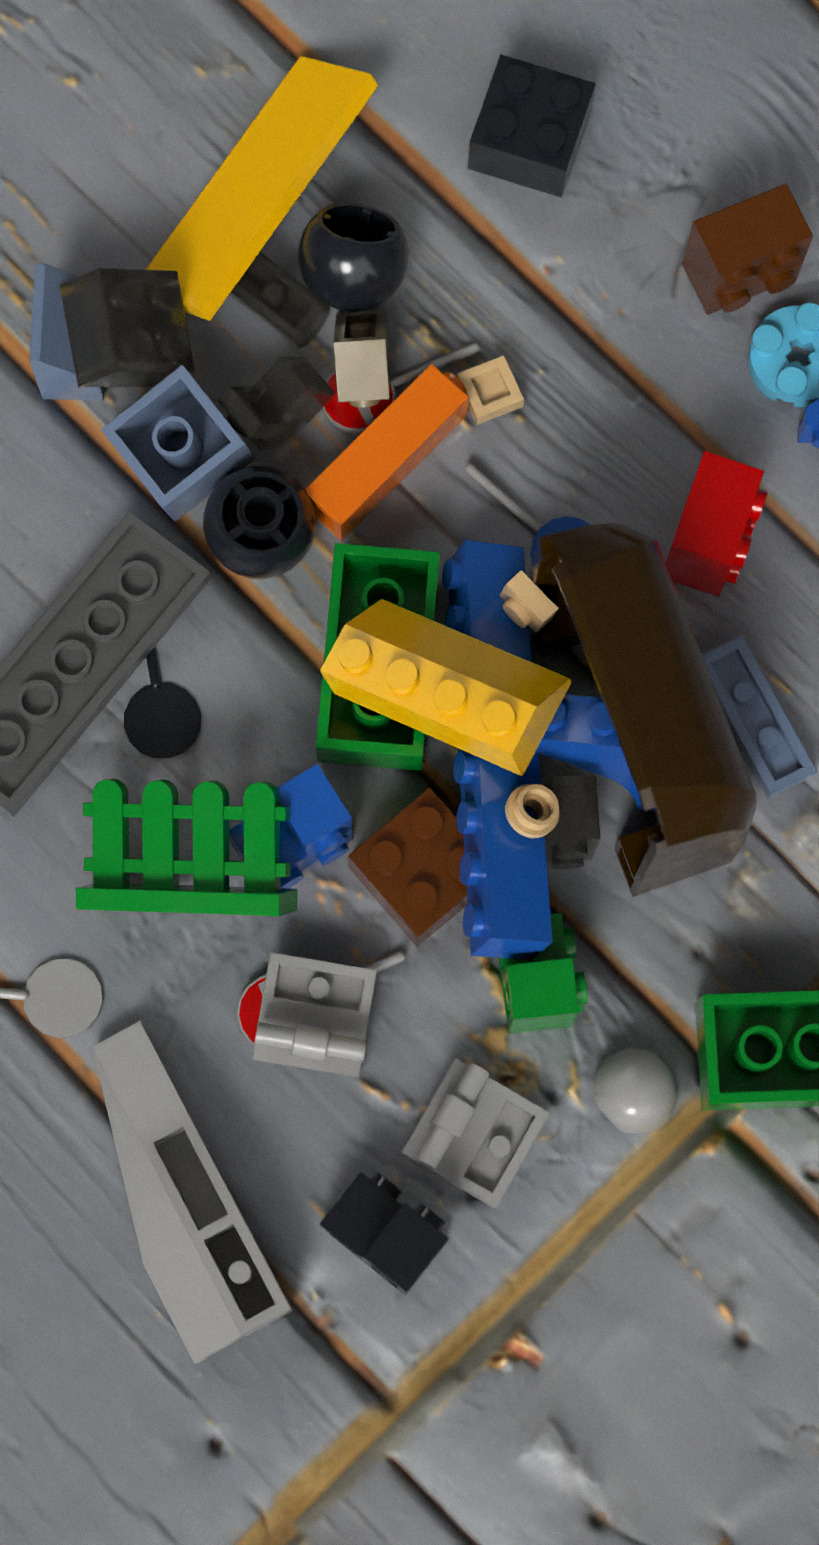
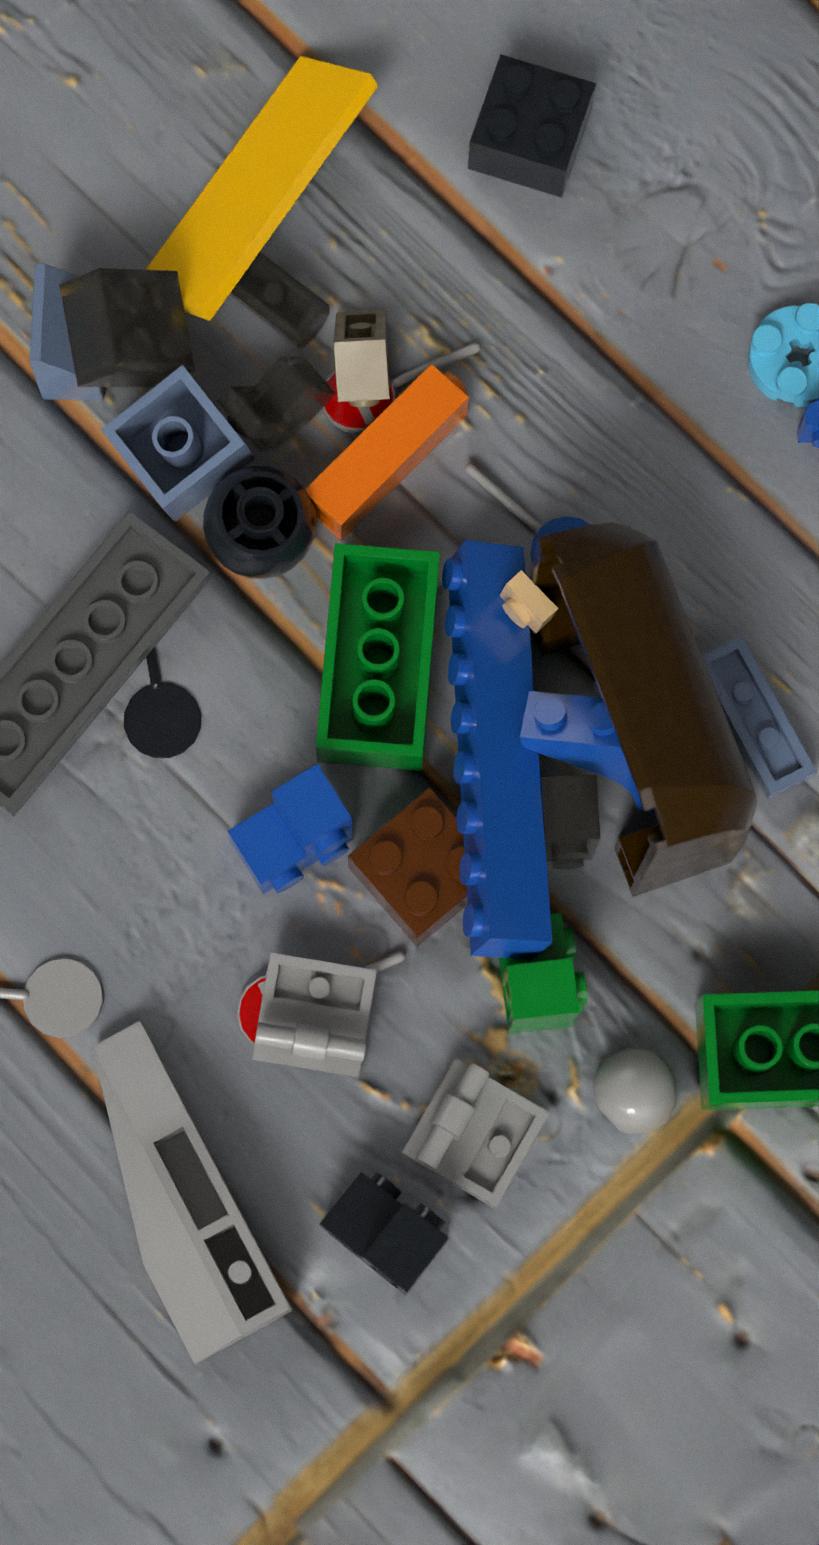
(210, 861): green fence -> none
(353, 256): black wheel -> none
(445, 684): yellow slope -> none
(491, 390): tan plate -> none
(542, 801): tan plate -> none
(714, 523): red brick -> none
(747, 250): reddish brown brick -> none

